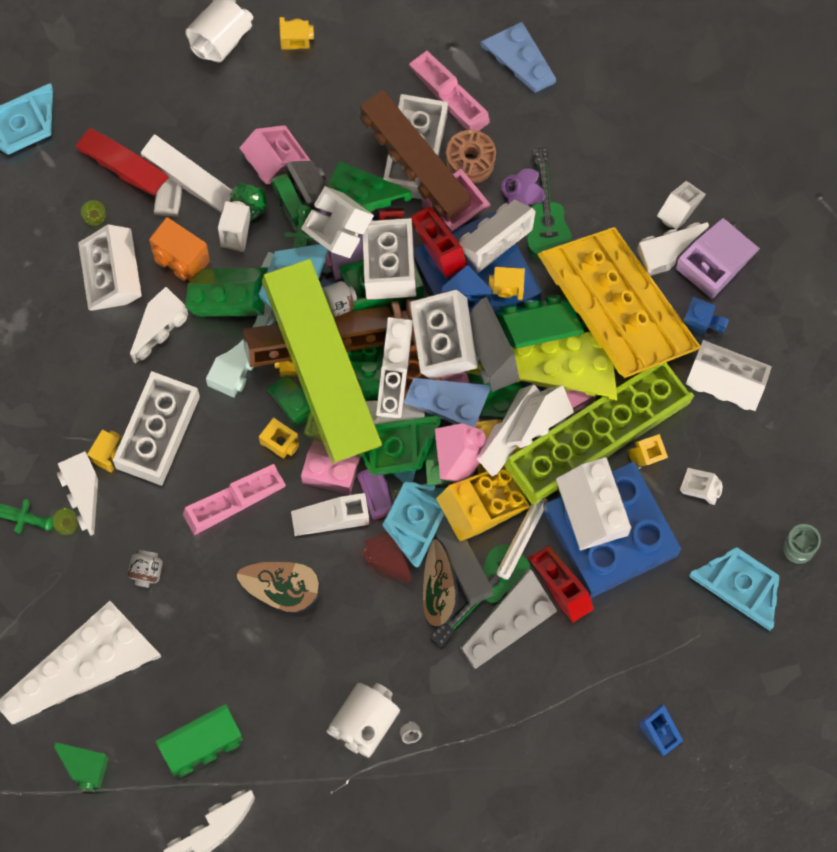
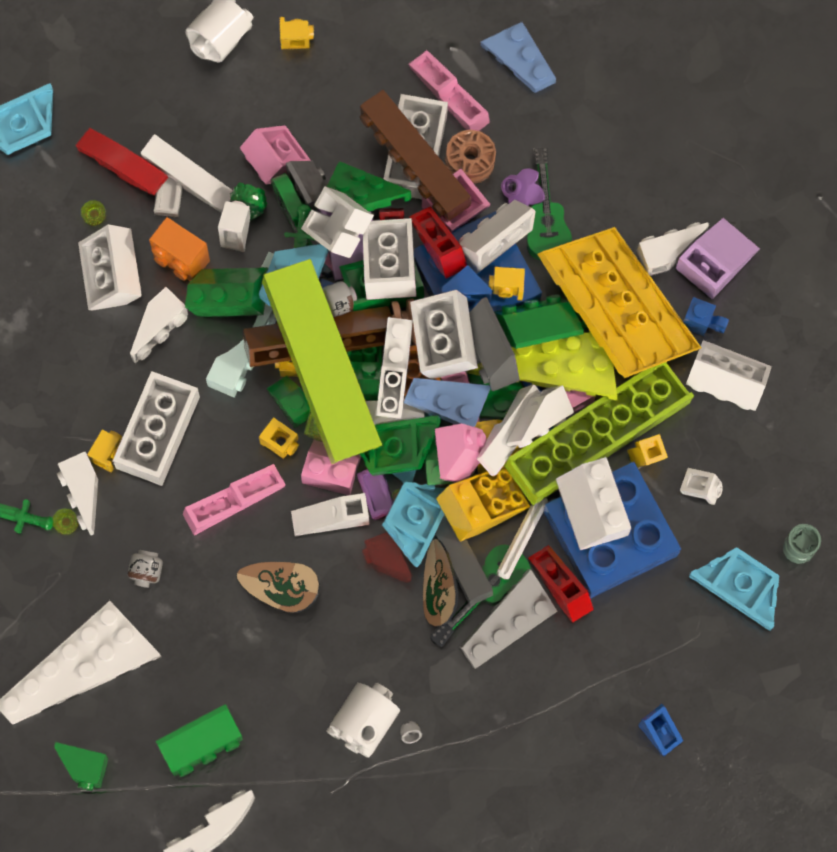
(680, 205): white slope -> none

